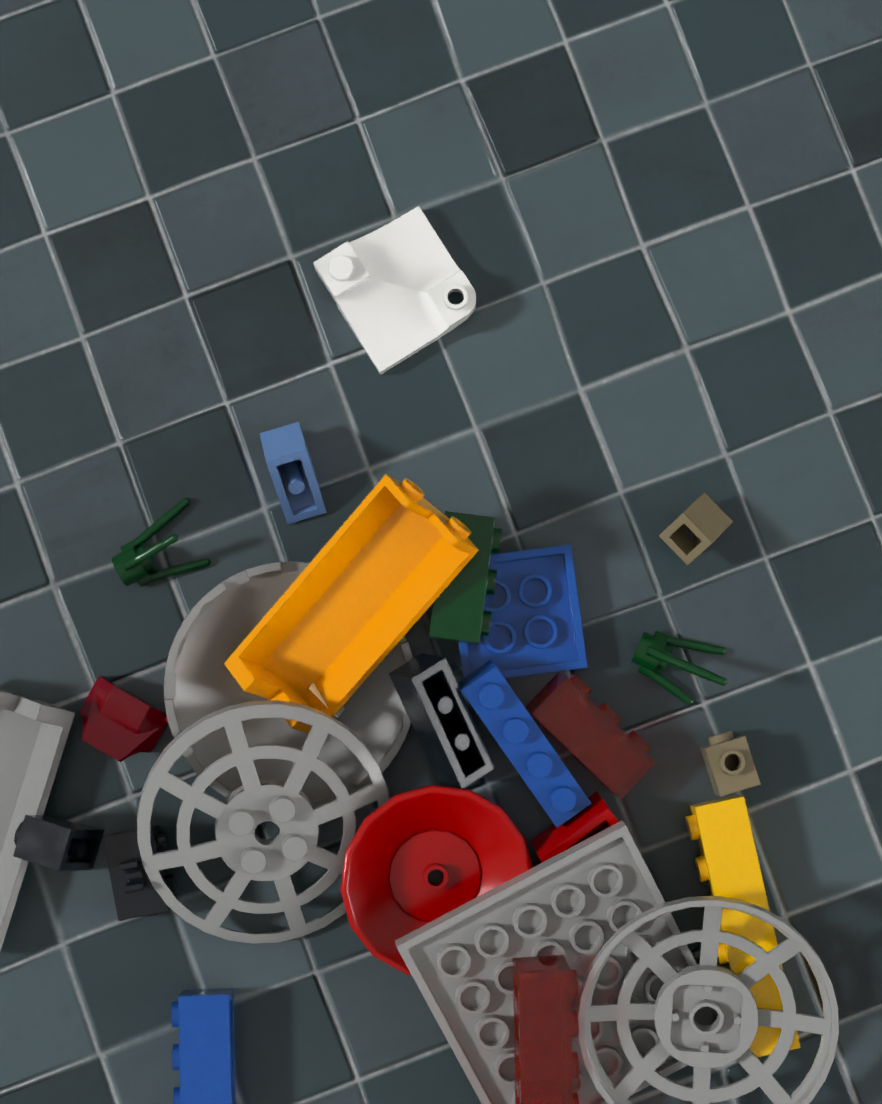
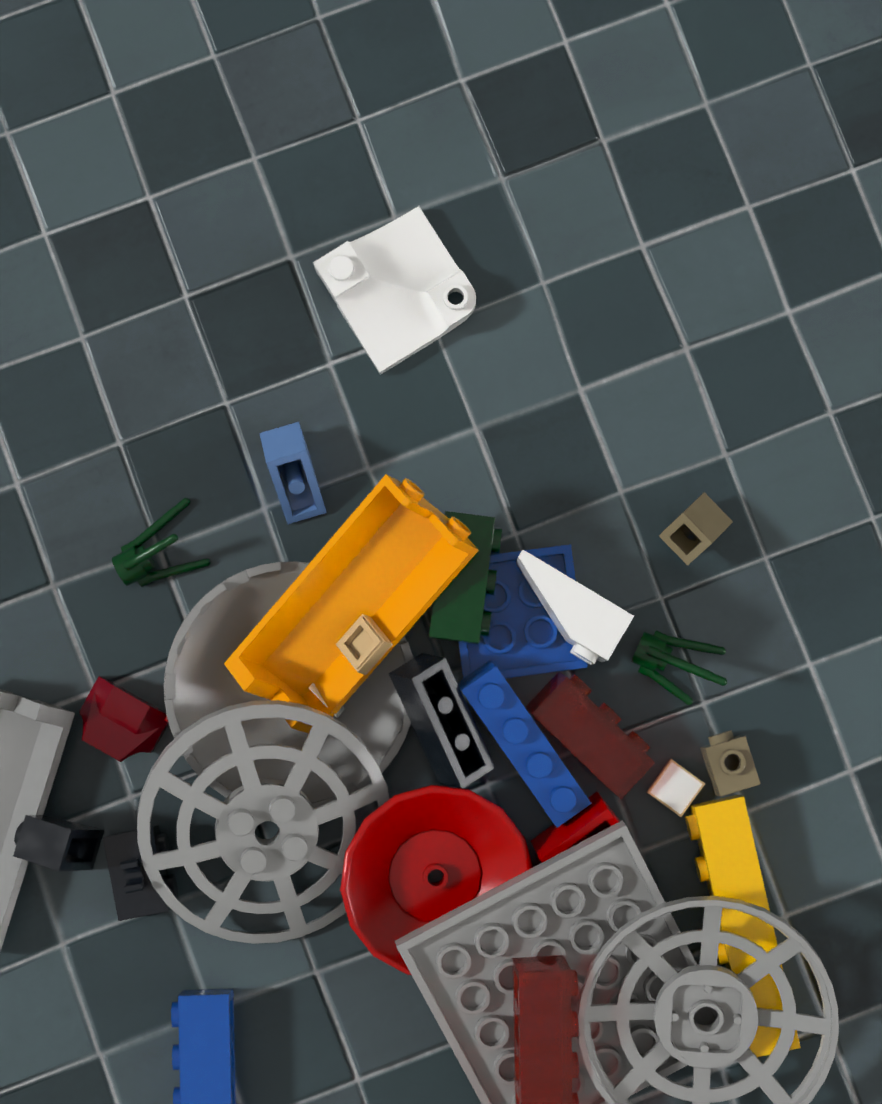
(364, 644): none -> tan tile
(579, 613): none -> white slope
(675, 787): none -> white tile

